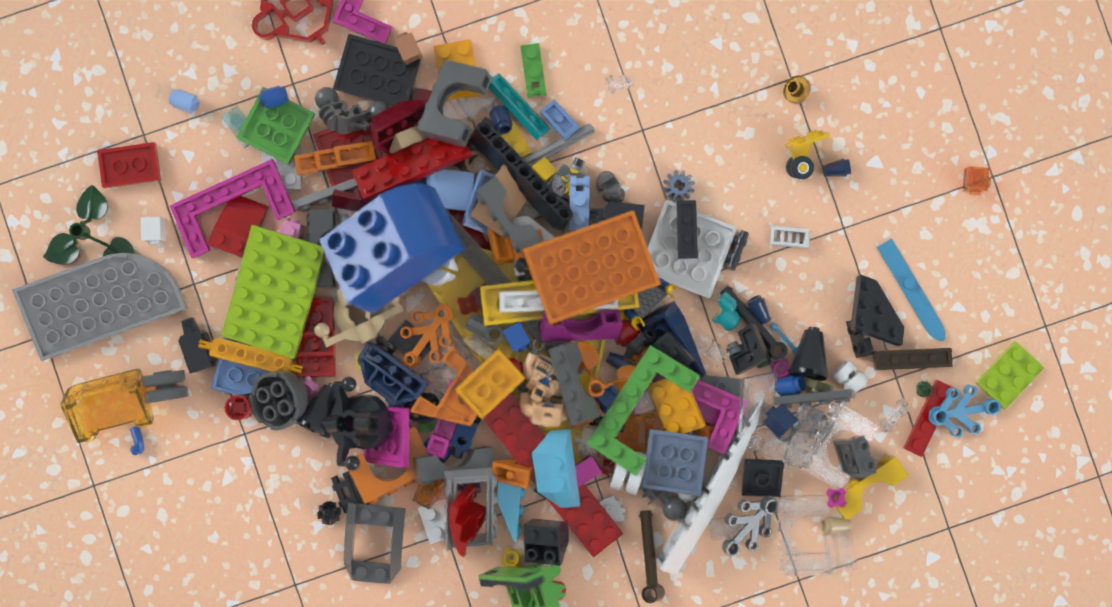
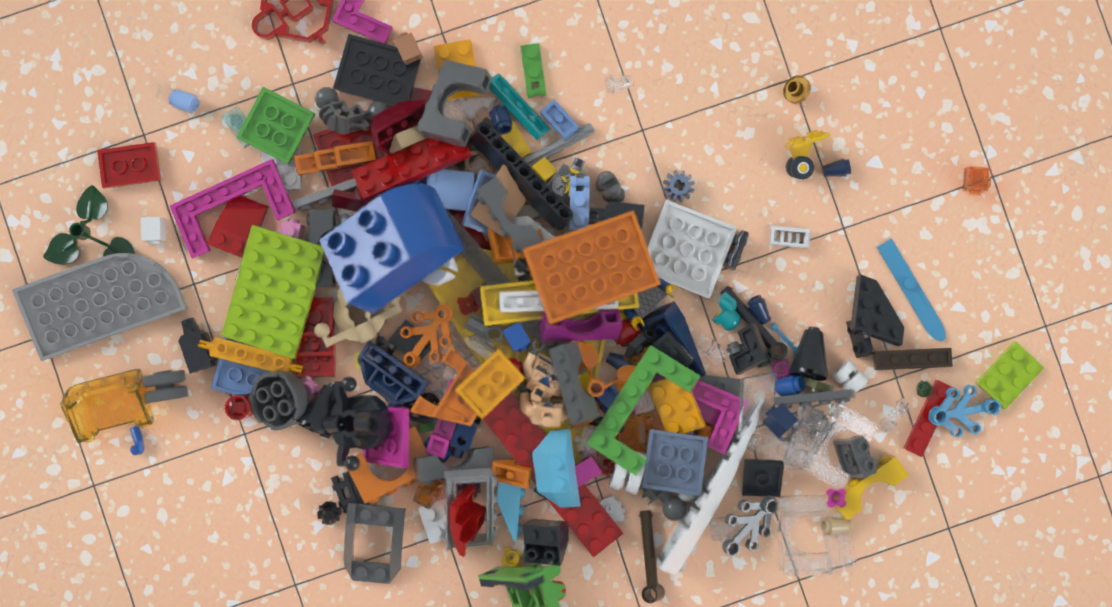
(273, 97): blue brick -> none
(686, 229): black plate -> none

